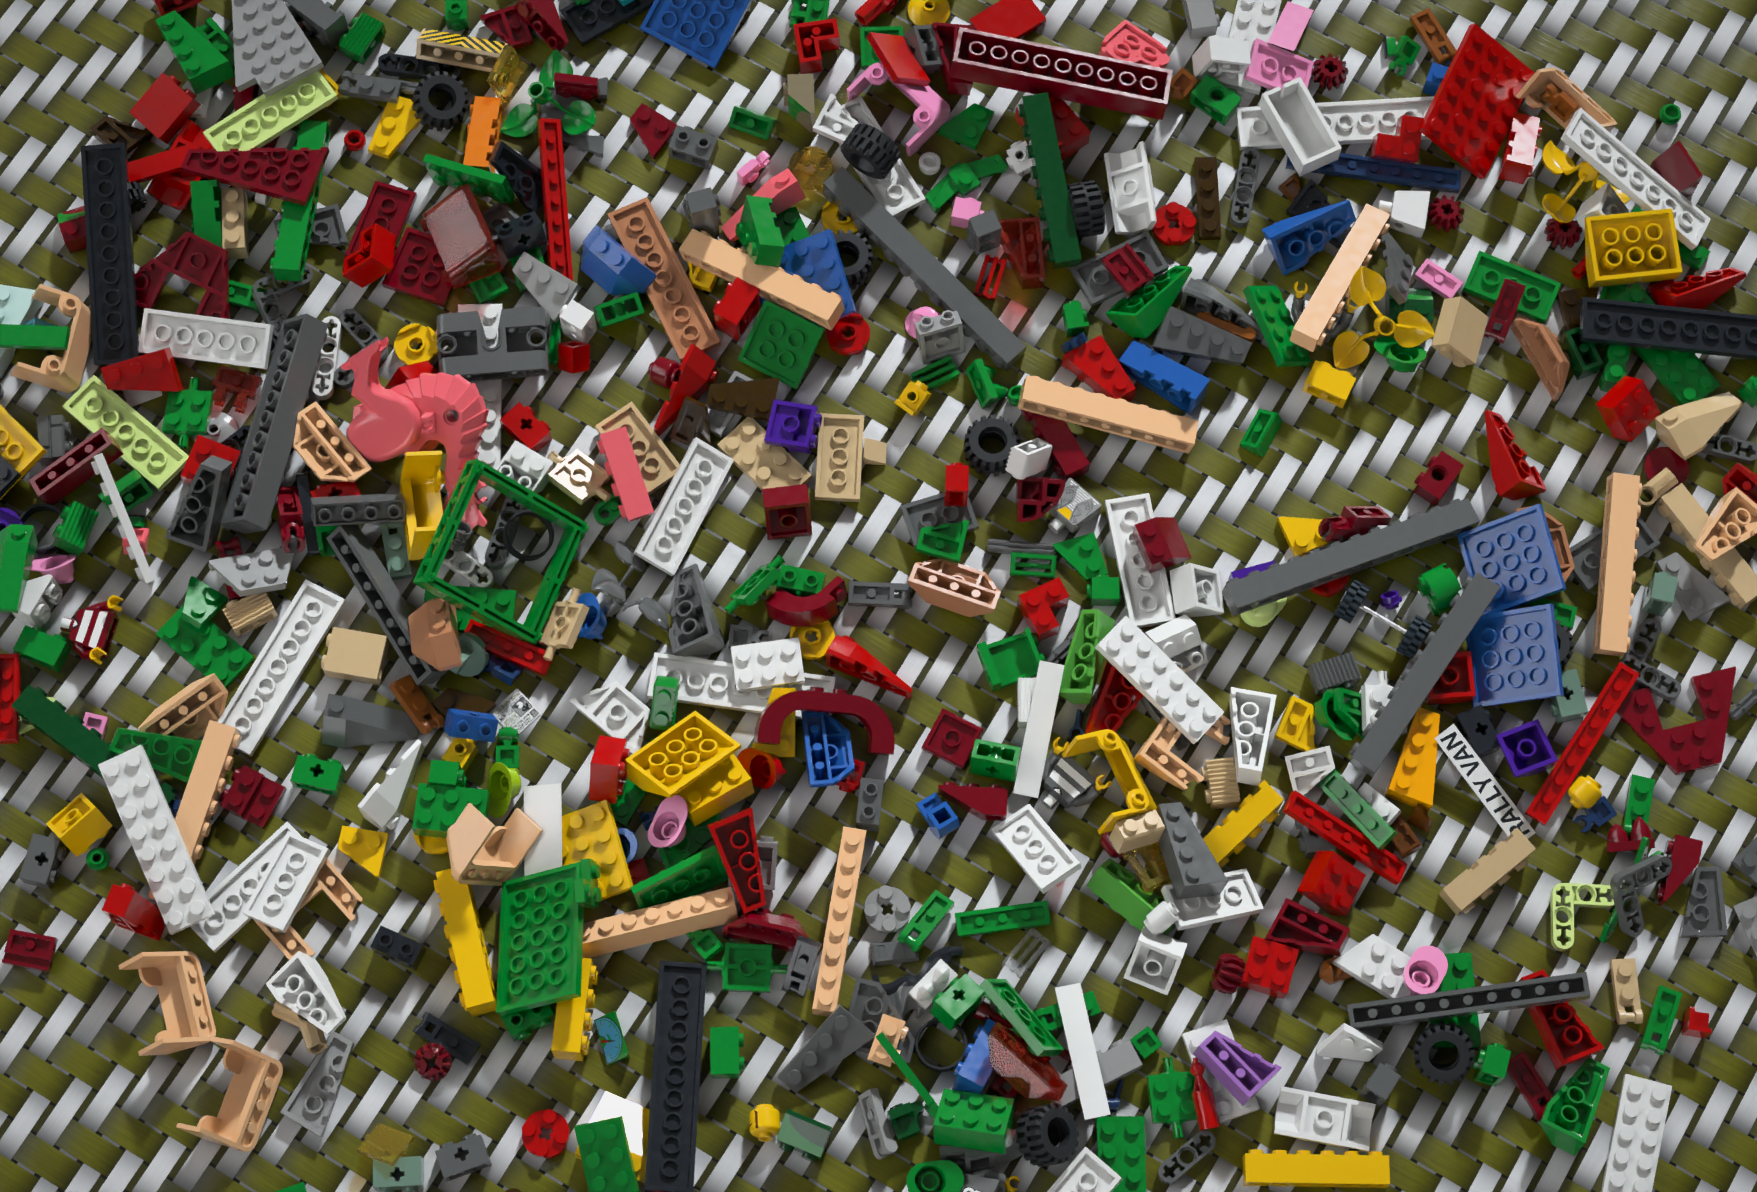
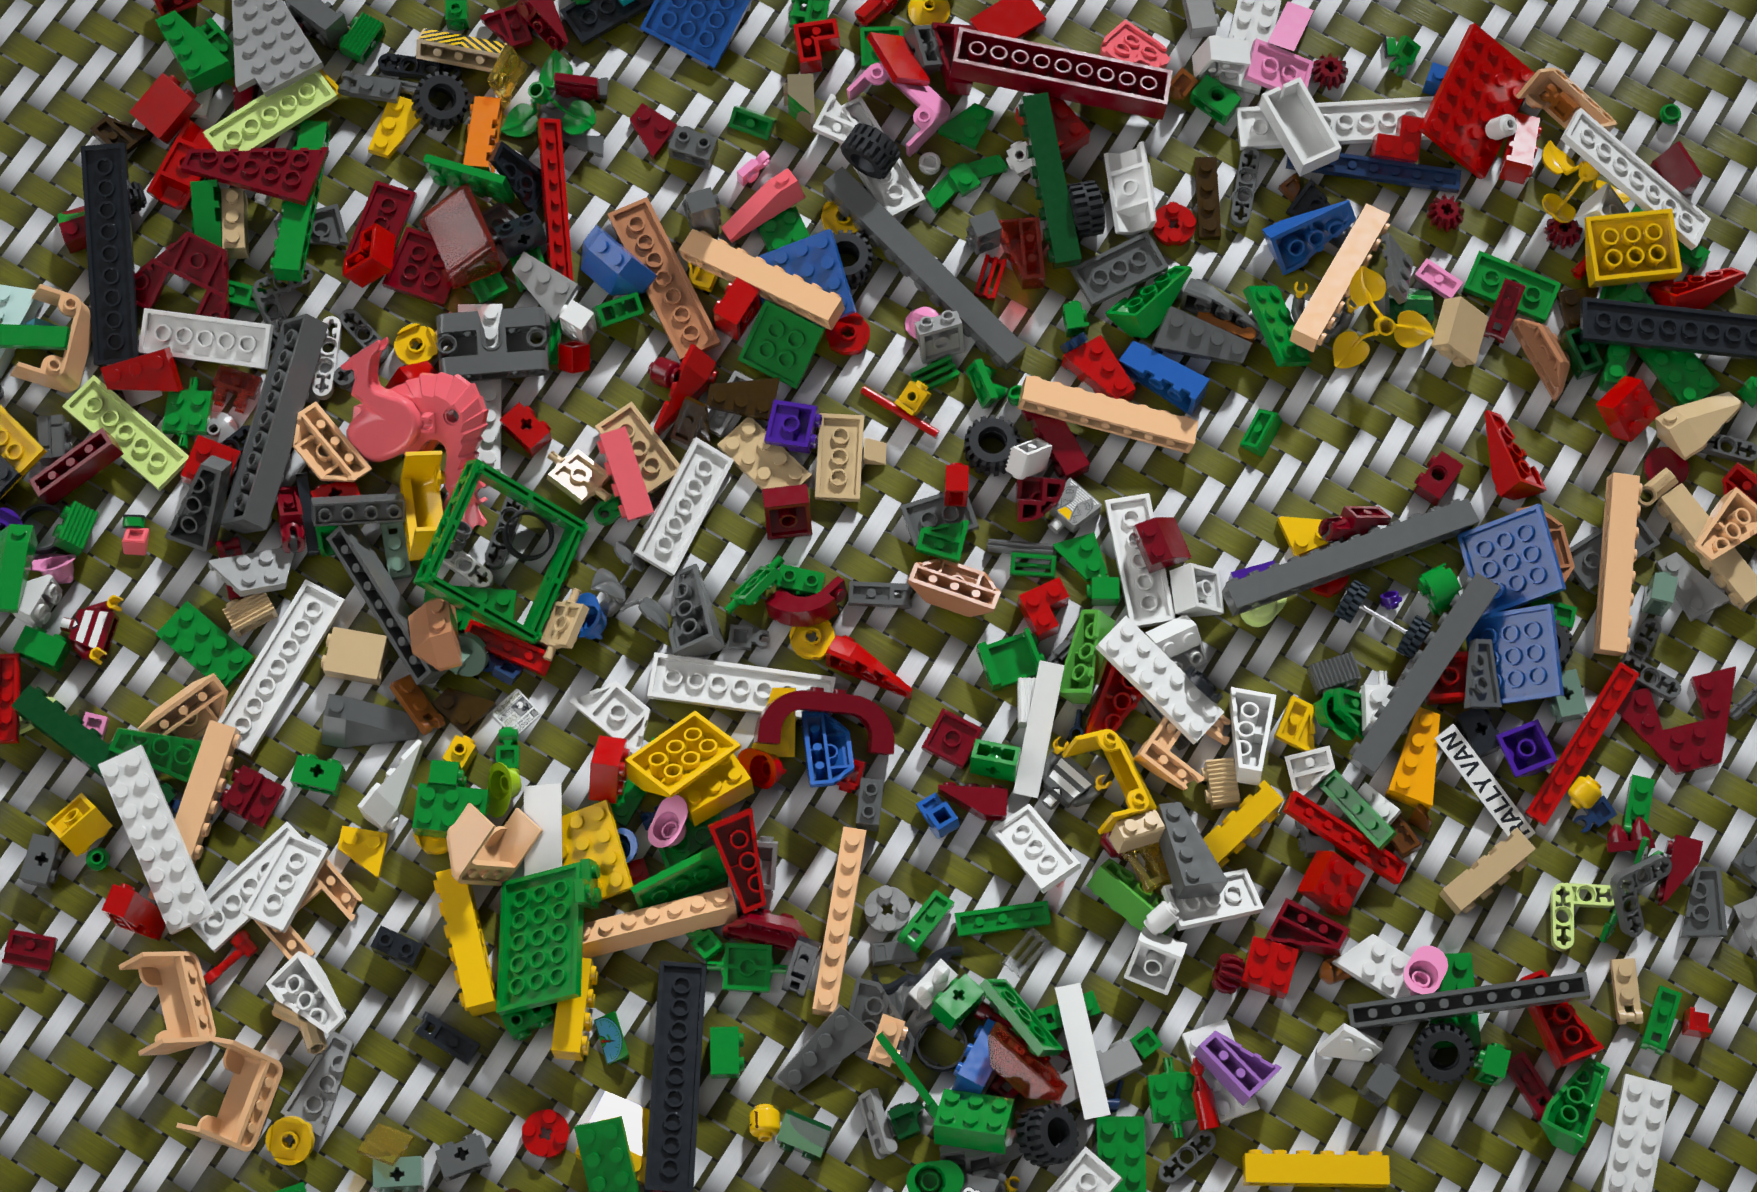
(117, 509): white plate -> none
(132, 491): green brick -> none
(159, 164): red tile -> none
(201, 603): green wing -> none
(243, 947): none -> red brick
(301, 1132): none -> yellow plate
(352, 135): red plate -> none
(443, 1061): dark red gear -> none
(471, 725): blue brick -> none
(526, 467): white slope -> none
(664, 702): green brick -> none
(759, 233): green wedge -> none
(767, 664): white plate -> none
(821, 163): clear yellow plate -> none
(899, 411): none -> red bar
(963, 210): bright pink brick -> none
(1127, 269): dark red plate -> none
(1203, 684): none -> black tile
(1323, 1118): white piece -> none
(1329, 383): yellow brick -> none
(1398, 357): green piece -> none
(1407, 211): white torso -> none
(1433, 36): dark orange plate -> none
(1481, 677): none -> dark grey wing
(1501, 127): none -> white brick

